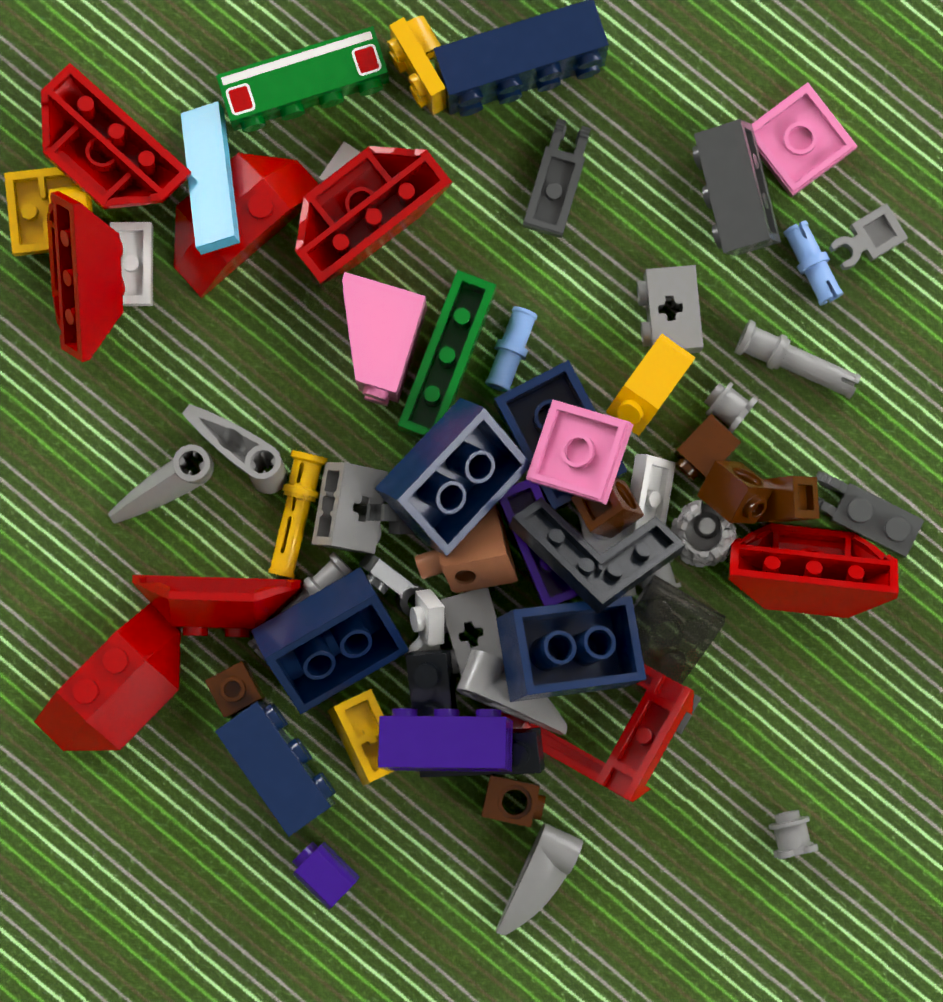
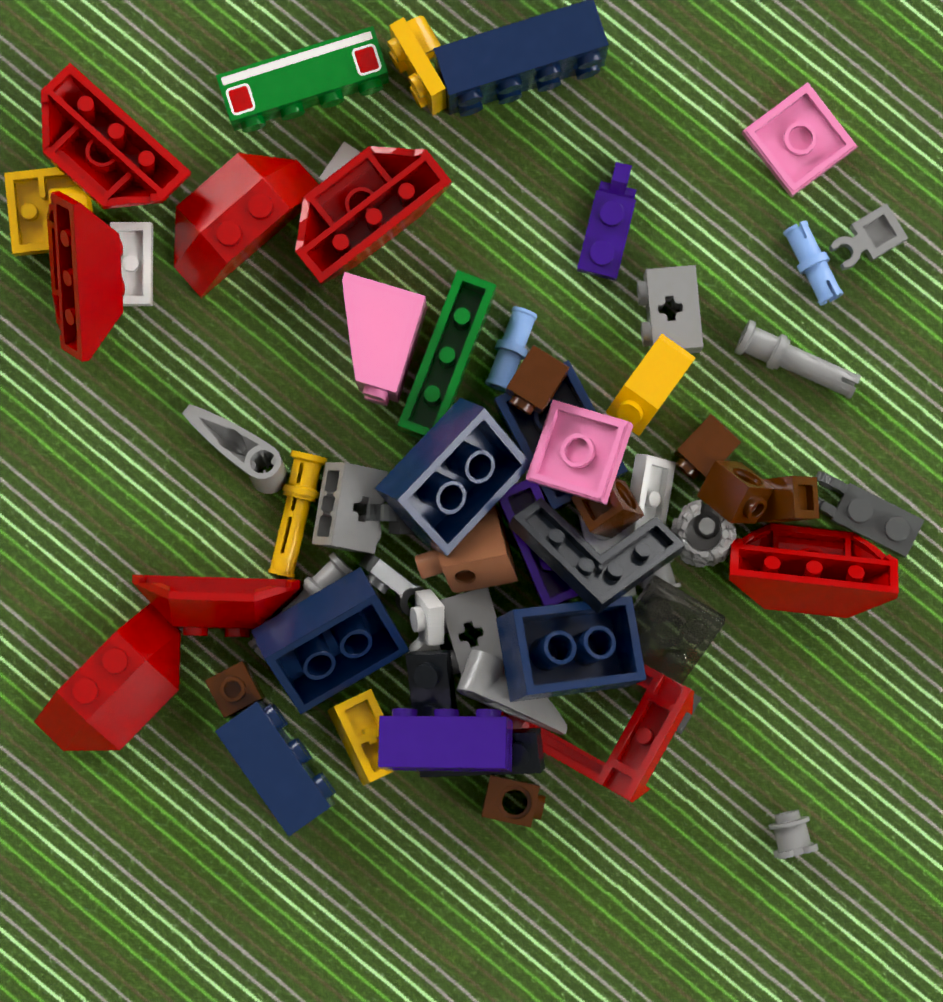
(164, 484): light grey piece -> none
(210, 178): tile -> none
(324, 873): dark purple brick -> none
(536, 381): none -> reddish brown brick
(541, 876): light grey piece -> none
(556, 183): dark grey hinge -> none
(608, 226): none -> dark purple hinge
(729, 405): light grey brick -> none
(736, 188): dark grey brick -> none

